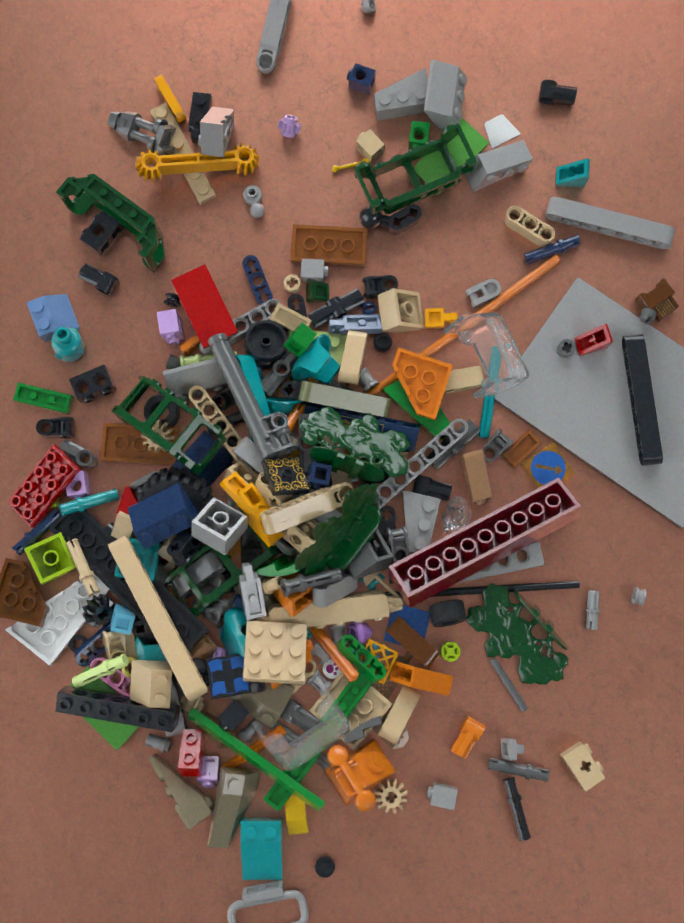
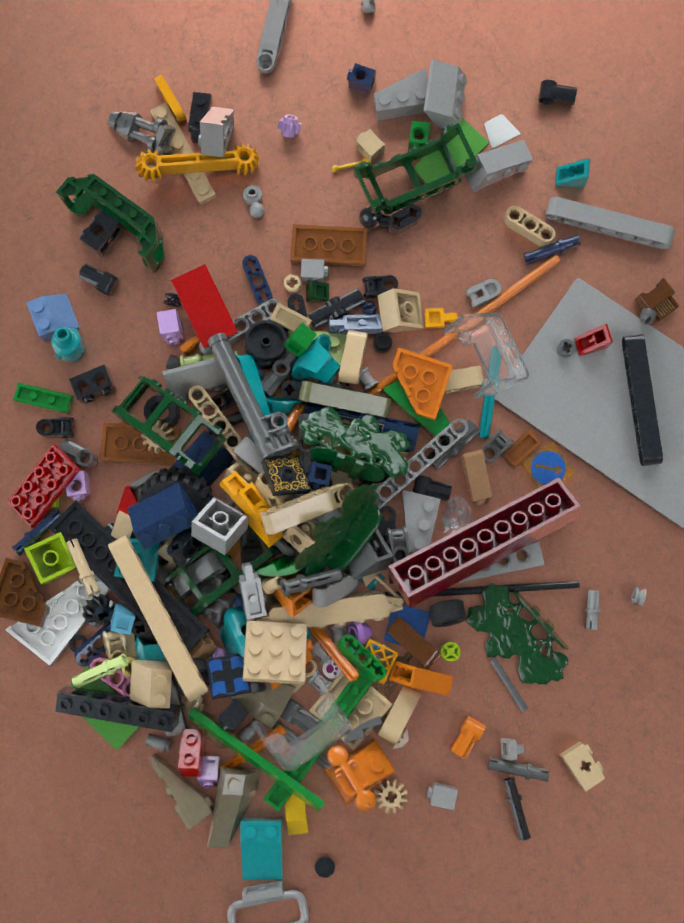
(80, 504): teal pin -> none

